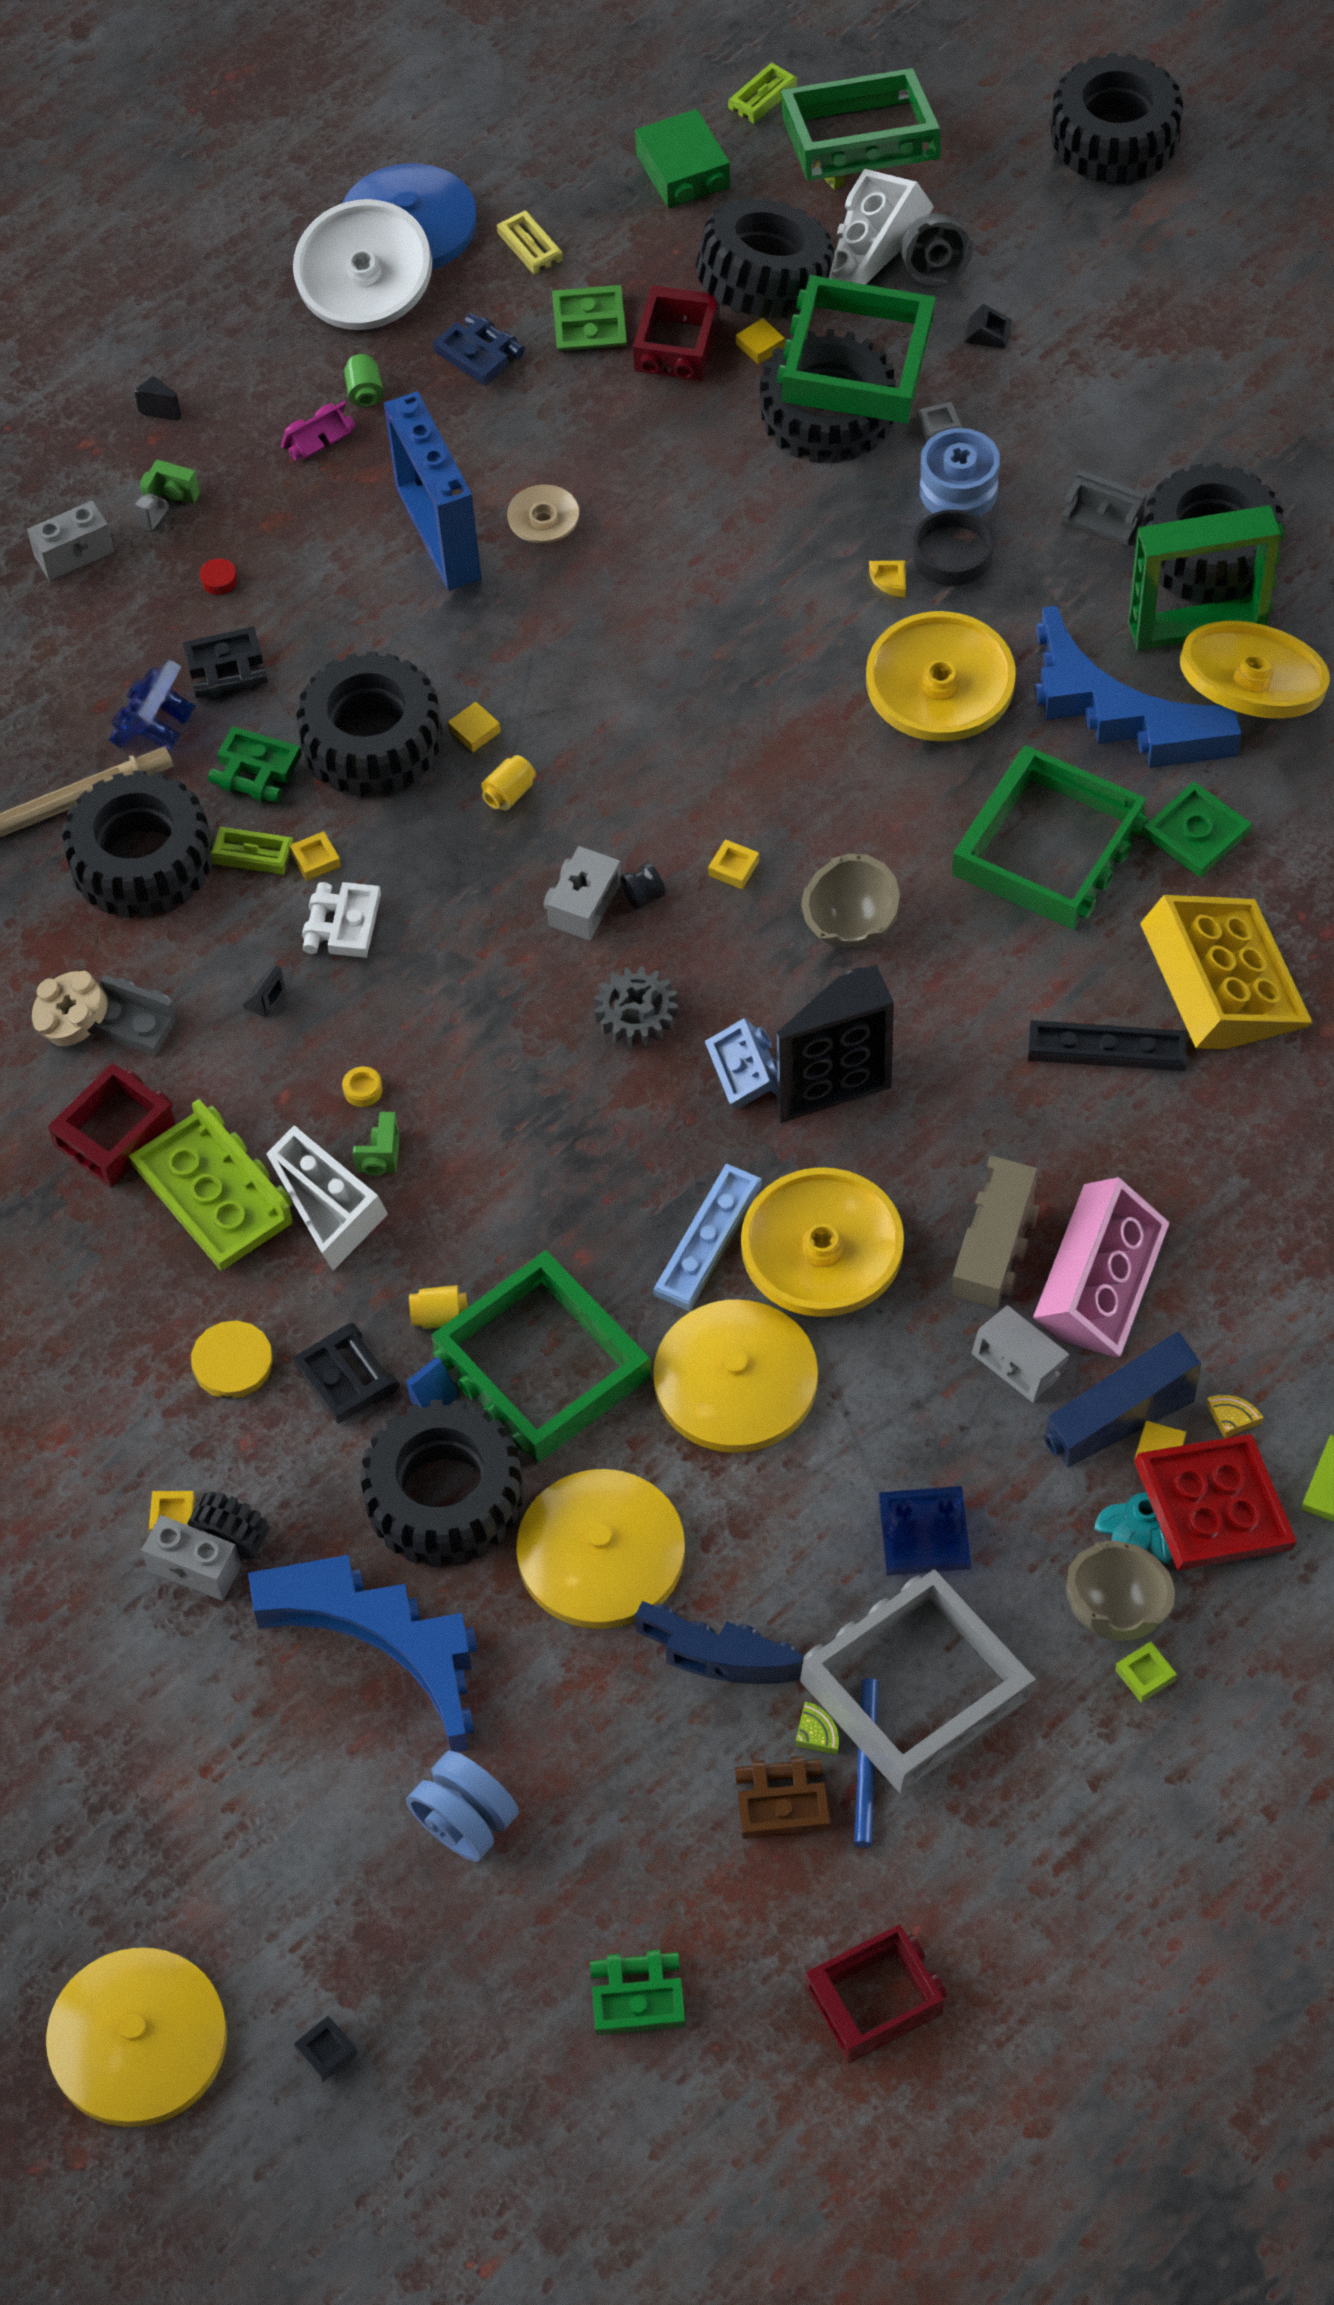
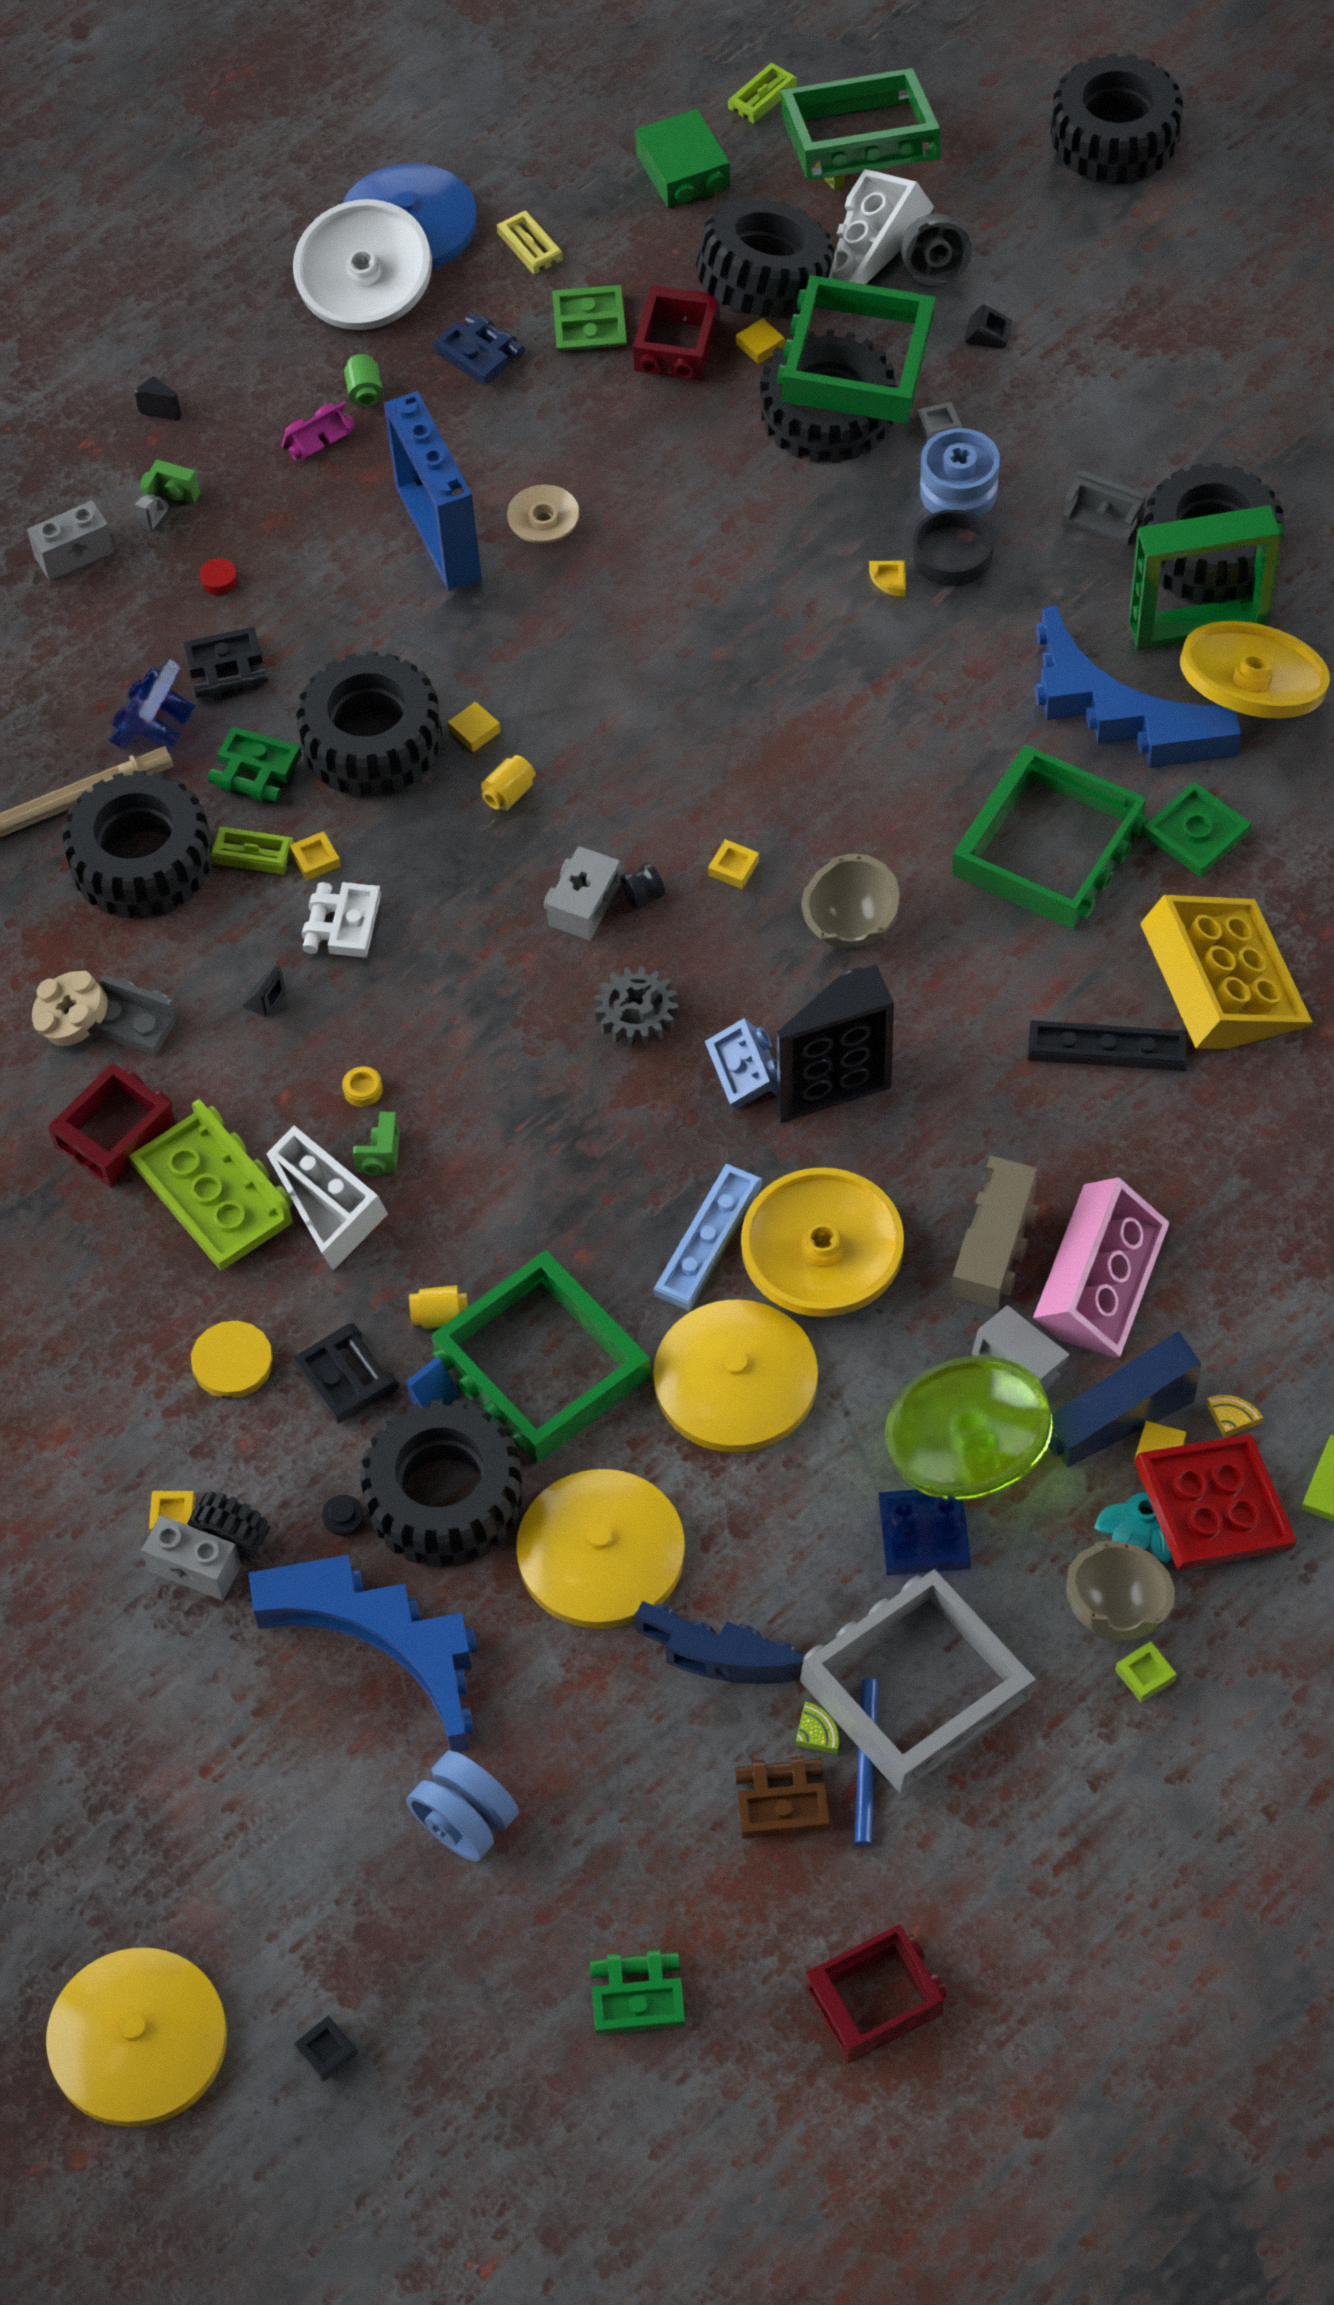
(342, 1515): none -> black plate
(940, 676): yellow dish -> none
(968, 1427): none -> clear neon green dish

